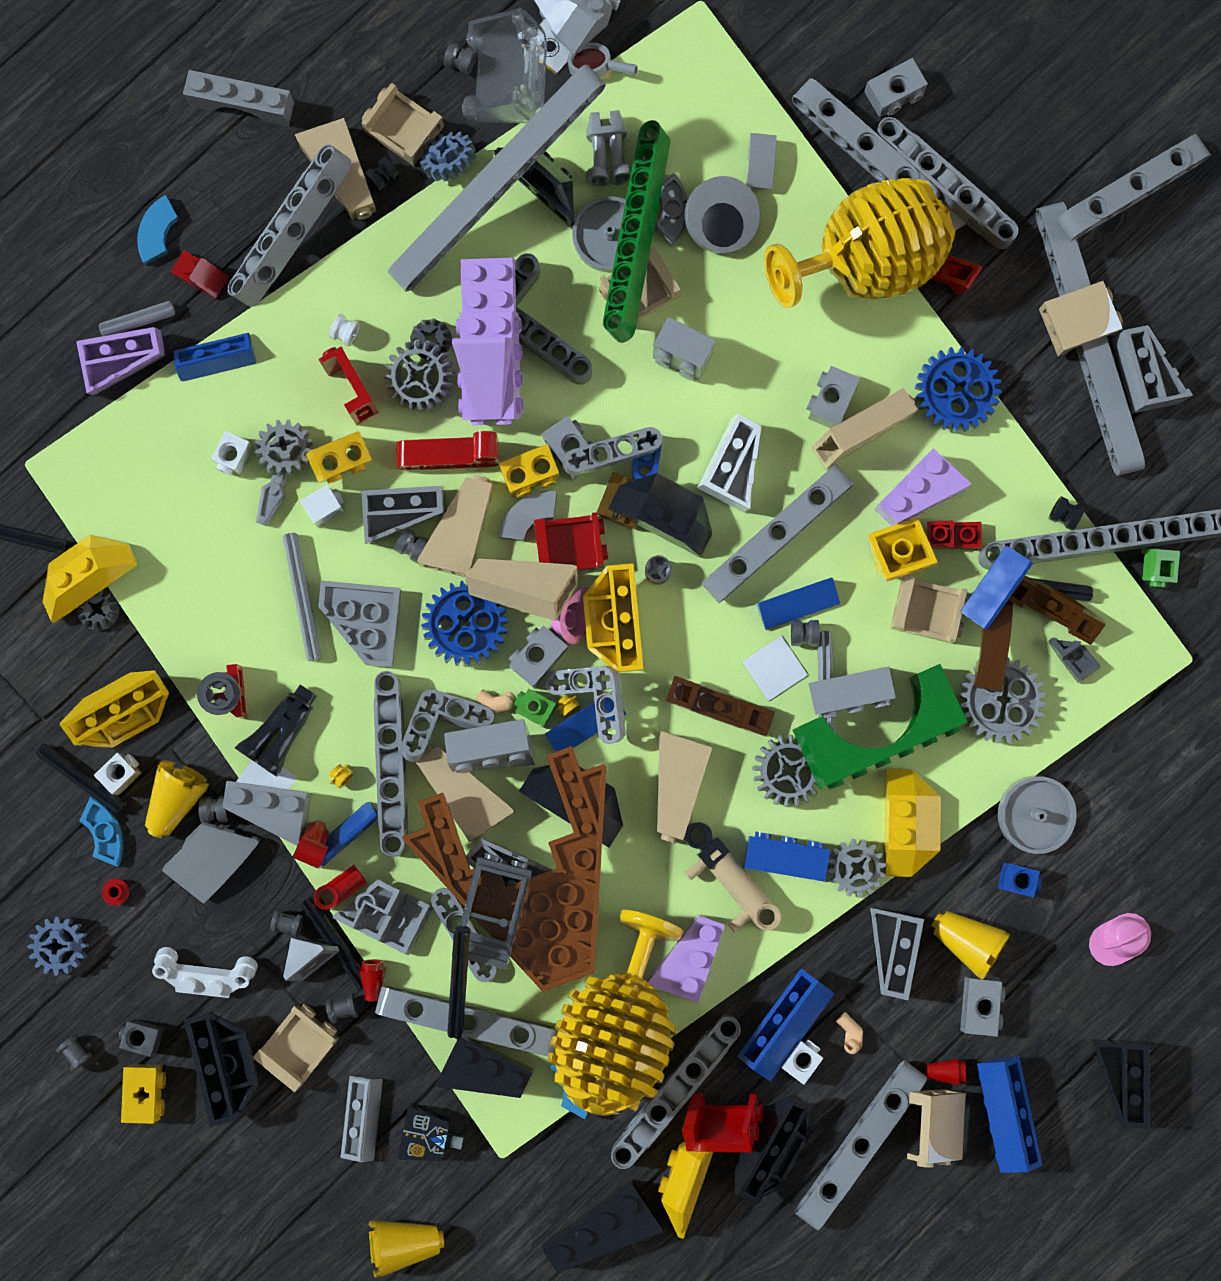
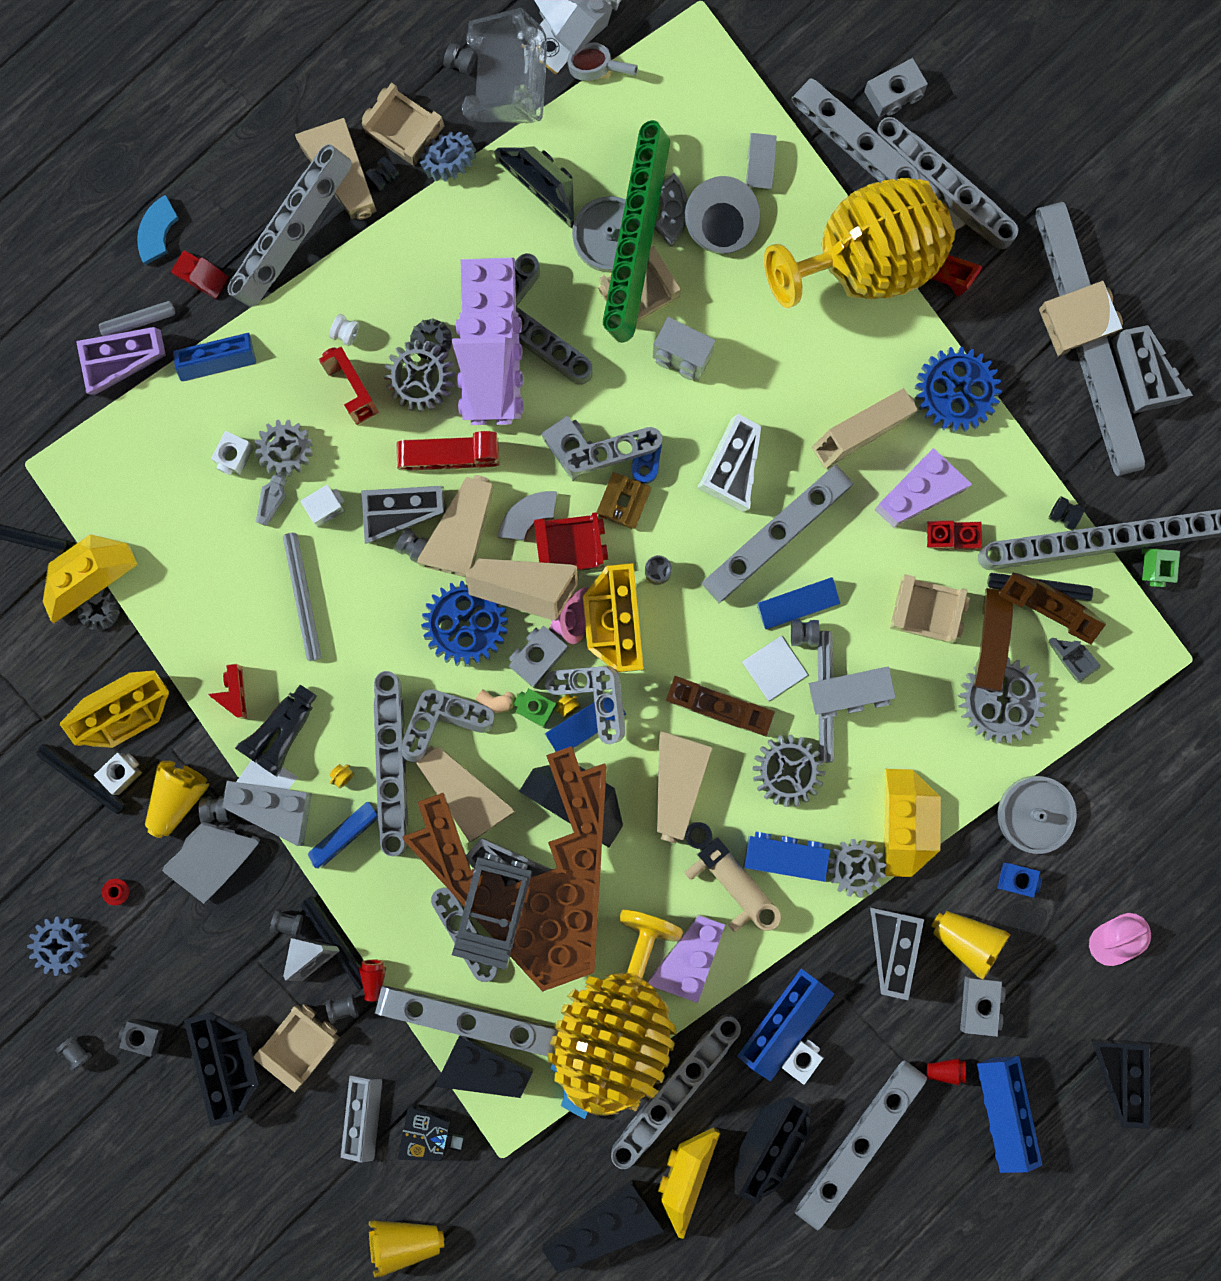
(105, 831): dark azure tile -> none
(135, 1105): yellow brick -> none
(203, 979): white plate -> none
(206, 695): dark grey gear -> none
(214, 92): light grey arch -> none
(312, 845): red piece -> none
(337, 454): yellow brick -> none
(341, 886): red piece -> none
(364, 618): light grey plate -> none
(387, 916): light grey slope -> none
(458, 981): black axle -> none
(489, 747): light grey wedge -> none
(497, 177): light grey beam -> none
(526, 464): yellow brick -> none
(611, 134): light grey piece -> none
(665, 511): black wedge -> none
(721, 1126): red panel -> none
(841, 384): light grey brick -> none
(853, 1035): light nougat arm -> none
(901, 549): yellow slope -> none
(933, 714): green arch -> none
(940, 1126): tan panel -> none
(996, 587): slope -> none
(1121, 194): light grey beam -> none

